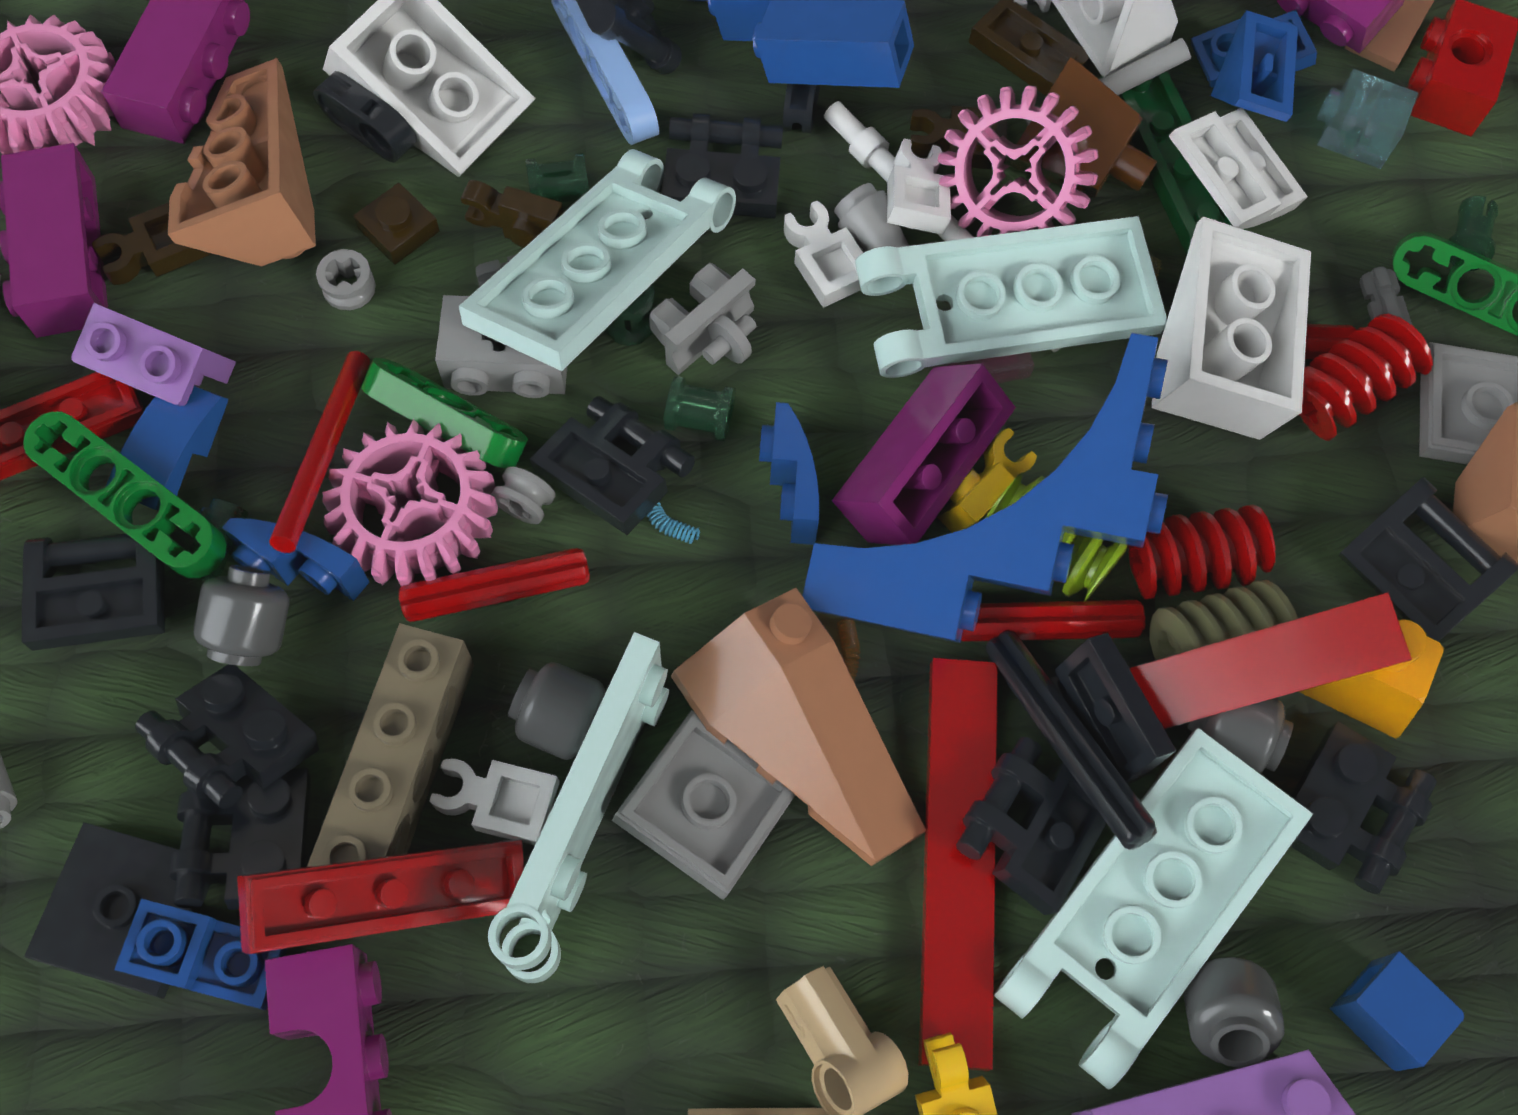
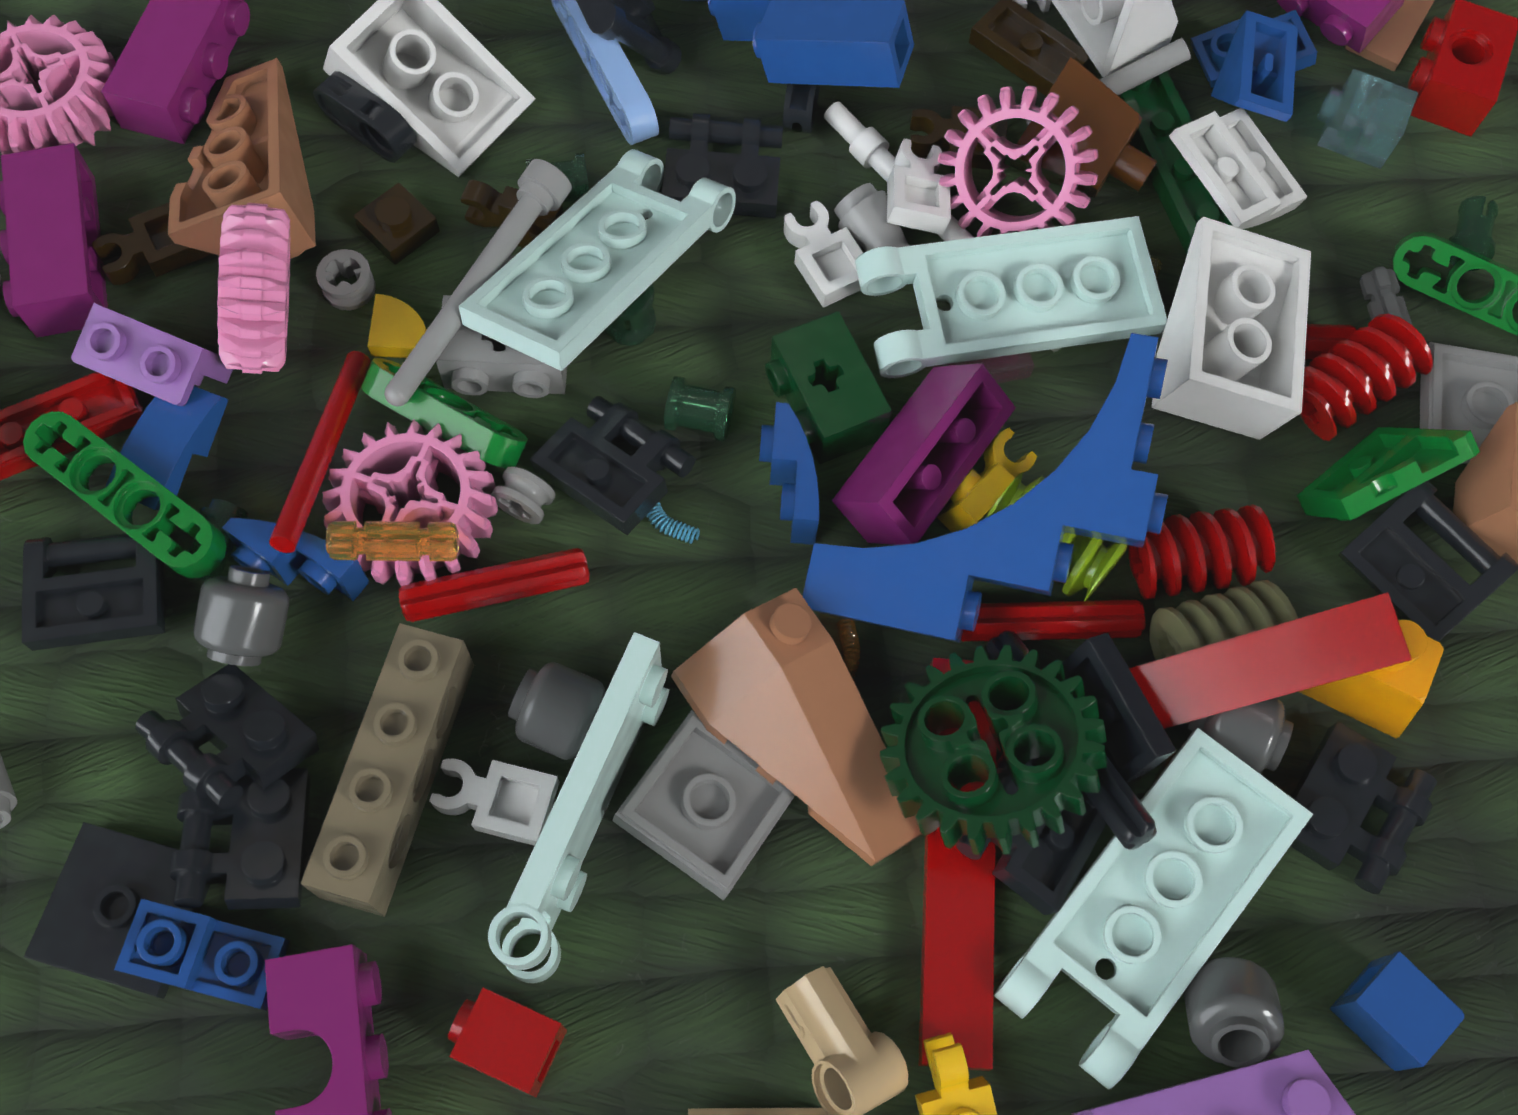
(254, 288): none -> bright pink gear
(376, 895): red tile -> none
(392, 541): none -> clear yellow axle
(394, 328): none -> yellow tile
(506, 1040): none -> red brick
(540, 191): none -> light grey piece
(714, 326): light grey hips -> none
(828, 386): none -> dark green brick
(1051, 724): none -> dark green gear
(1384, 468): none -> green wing

